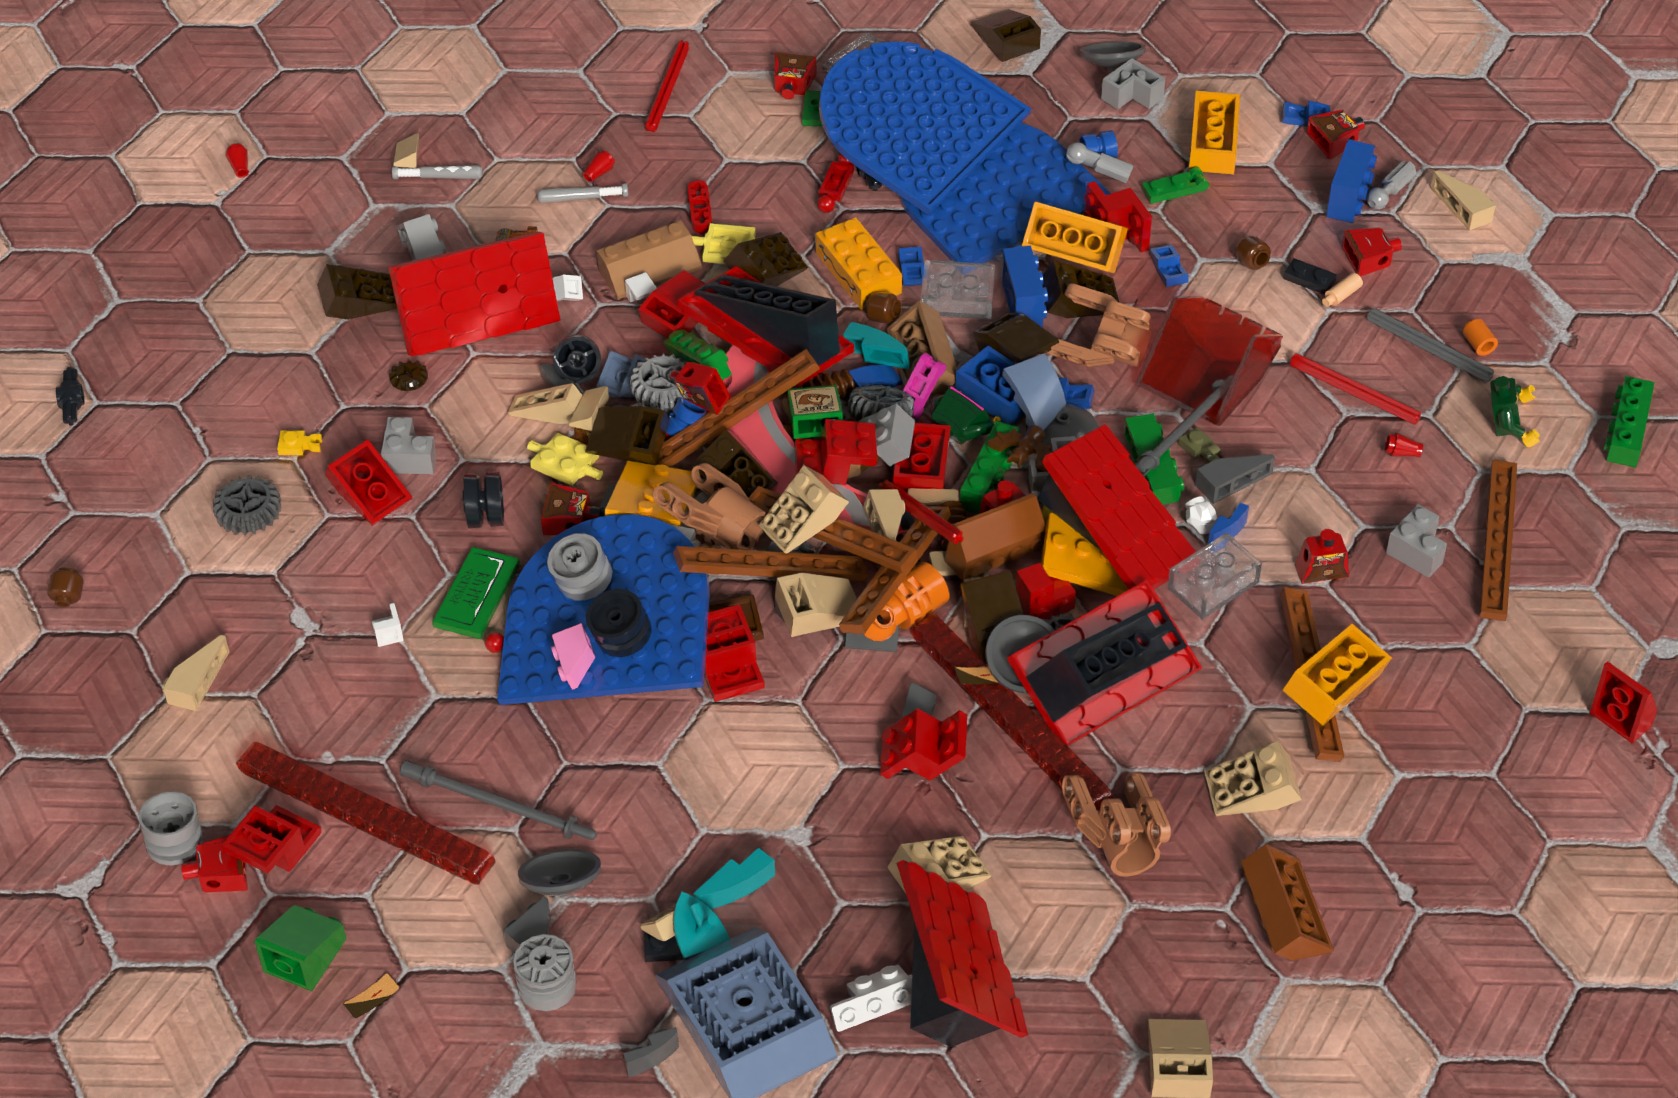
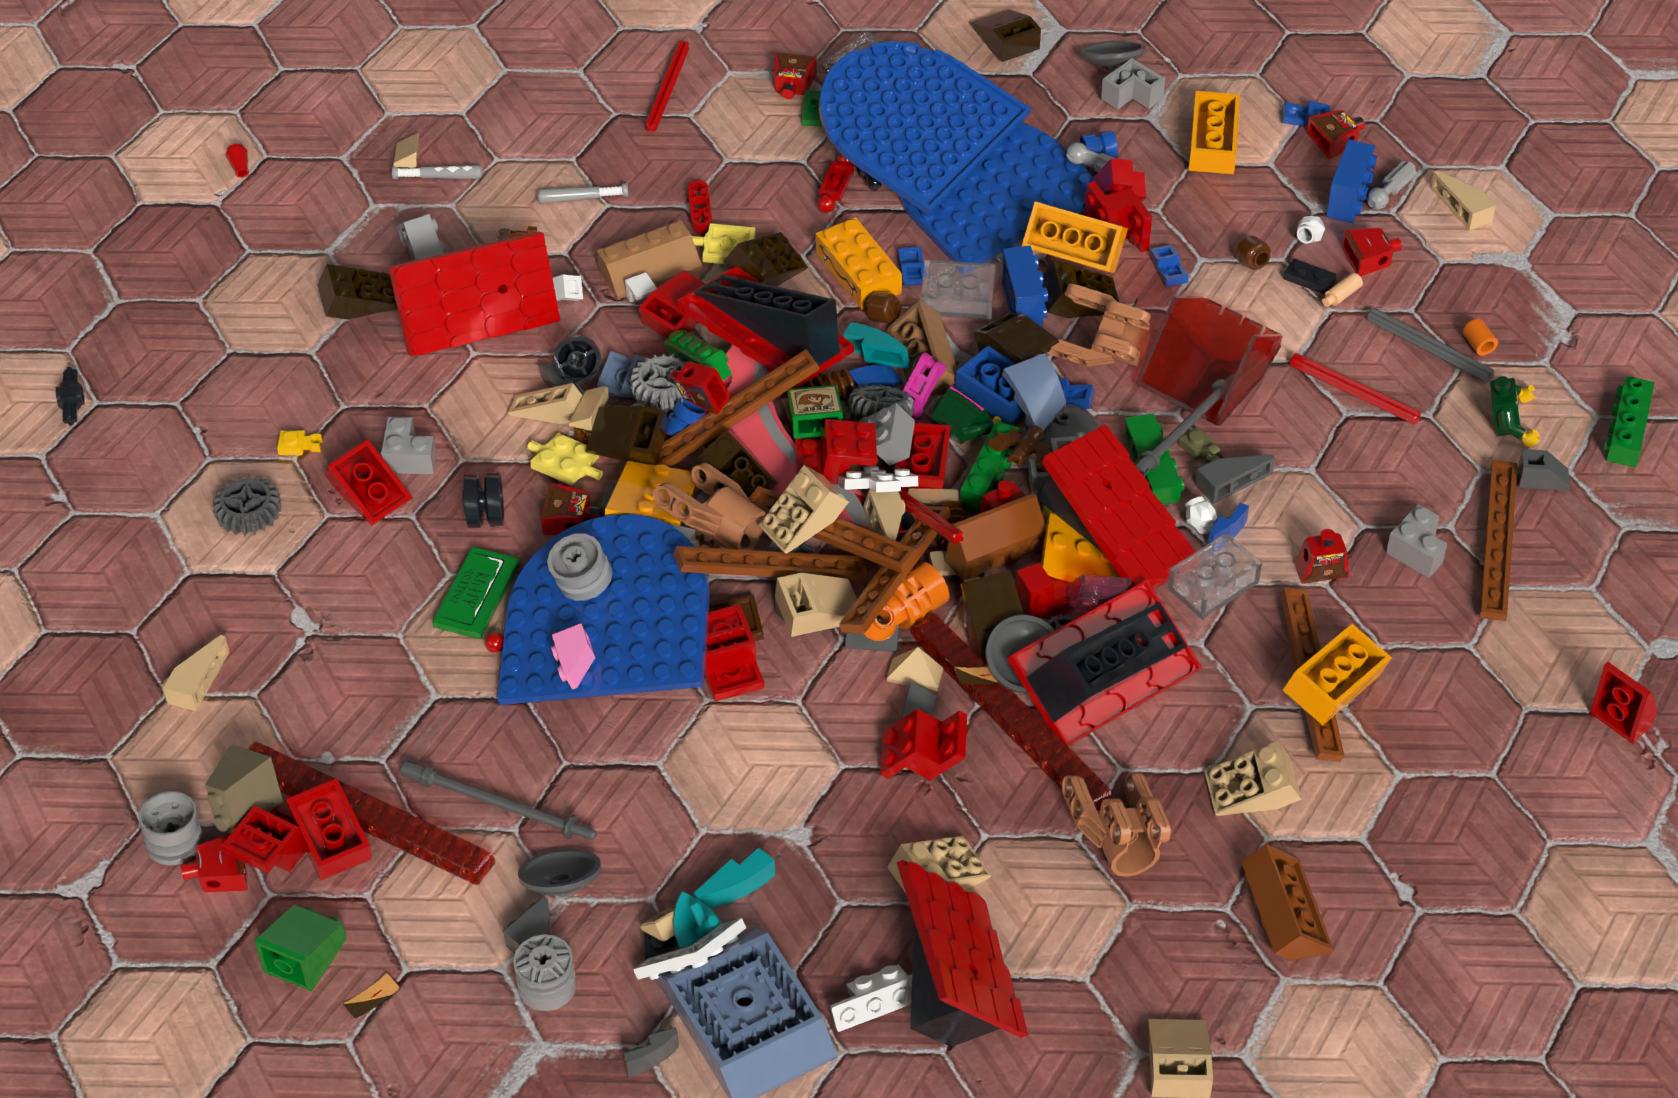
(65, 587): reddish brown head -> none
(238, 784): none -> dark tan slope
(329, 829): none -> red slope
(388, 629): white panel -> none
(405, 382): dark brown gear -> none
(599, 165): red cone -> none
(618, 623): black wheel -> none
(694, 955): none -> white plate
(878, 479): none -> white plate
(917, 668): none -> tan slope
(1094, 591): none -> clear pink slope
(1119, 175): none -> red brick
(1175, 186): green plate -> none
(1310, 229): none -> white rock
(1402, 446): red cone -> none
(1542, 471): none -> dark grey slope

